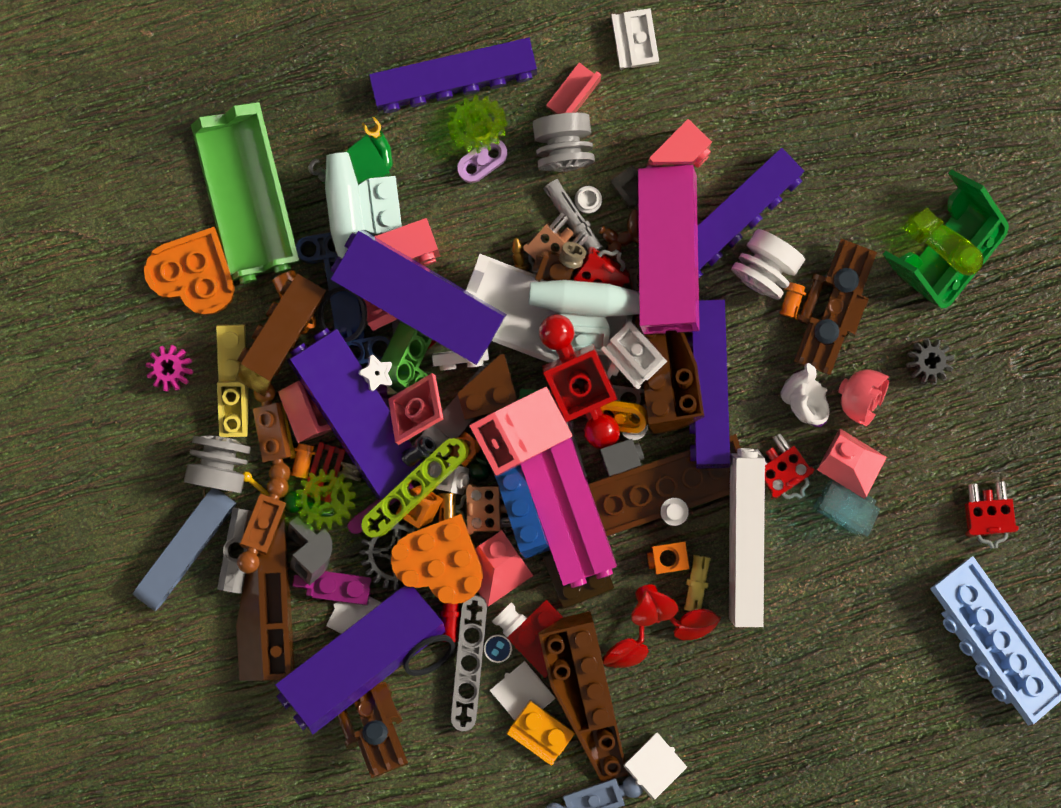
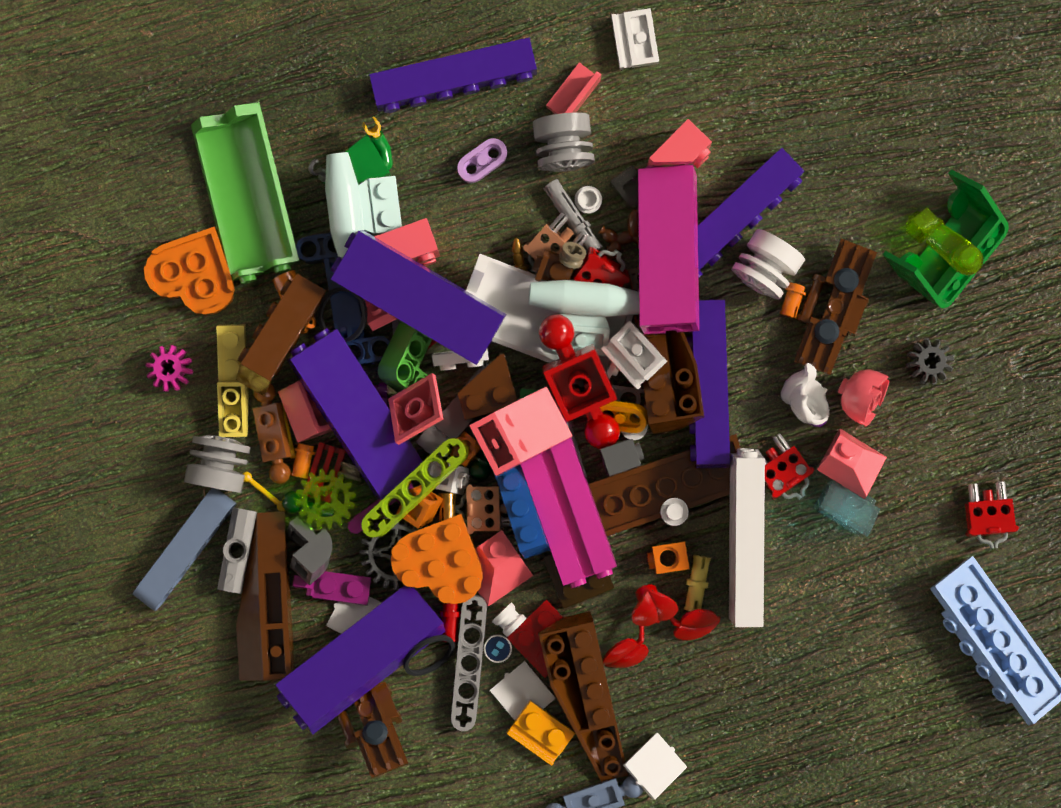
(262, 525): dark orange plate -> none
(369, 373): white plate -> none
(422, 448): black pin -> none
(478, 125): clear neon green gear -> none

